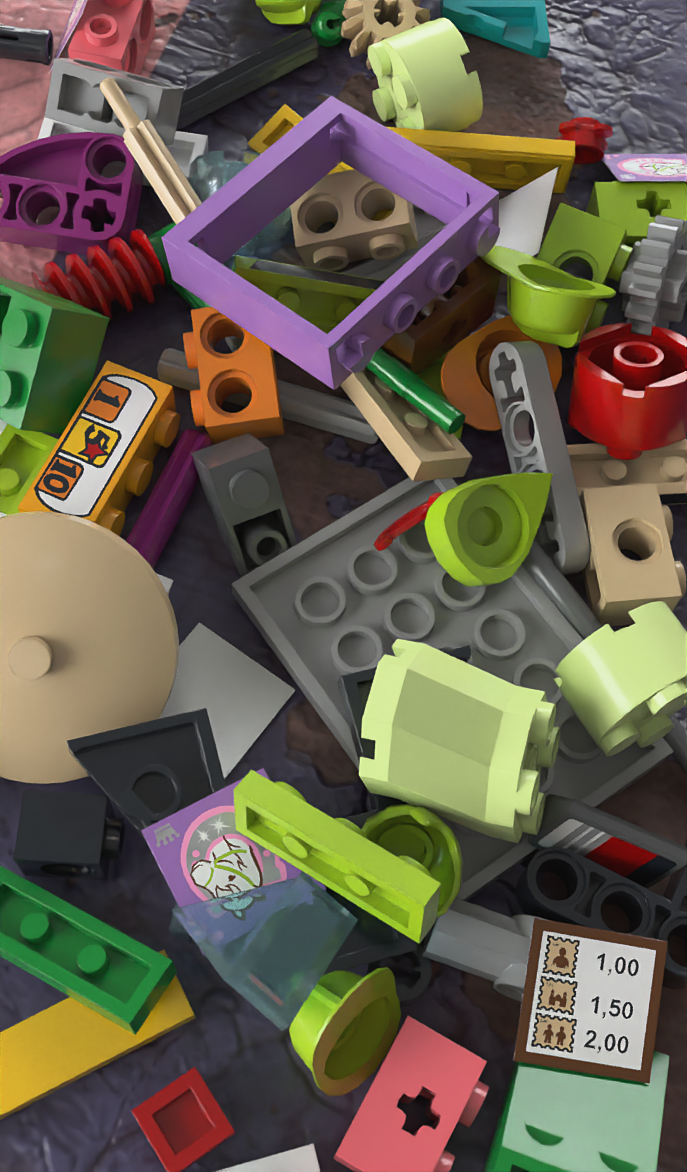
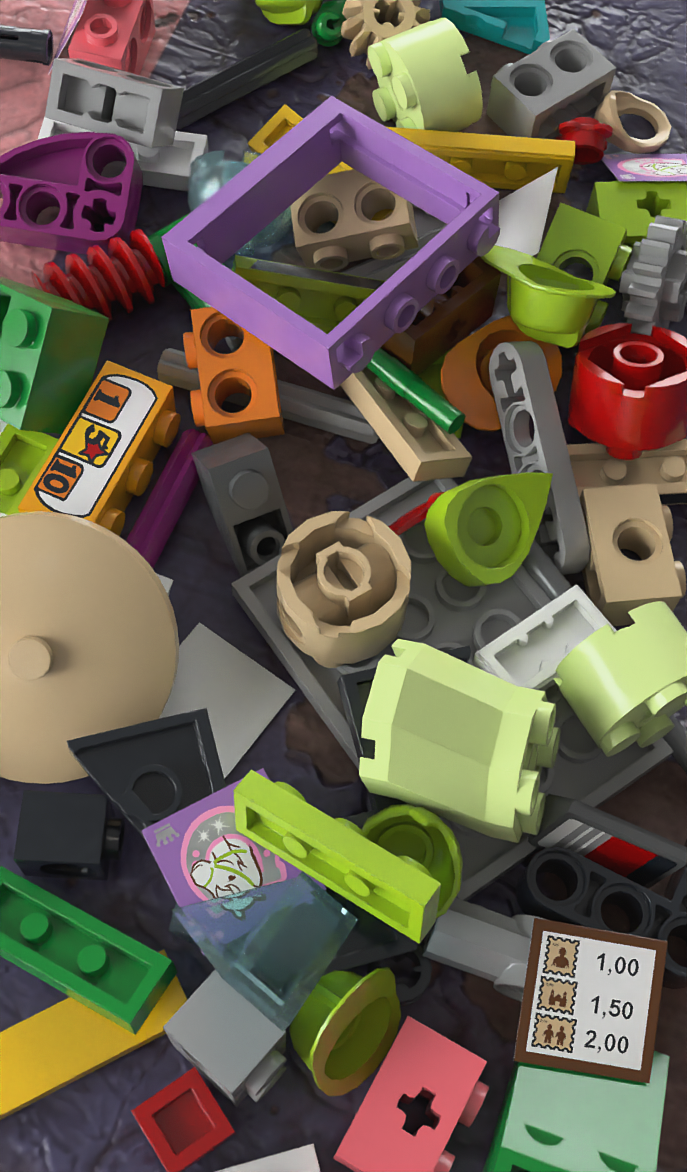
(152, 155): tan axle -> none
(228, 1041): none -> light grey brick
(342, 587): none -> tan brick
(537, 645): none -> white plate
(549, 87): none -> light grey brick
(619, 103): none -> tan piece

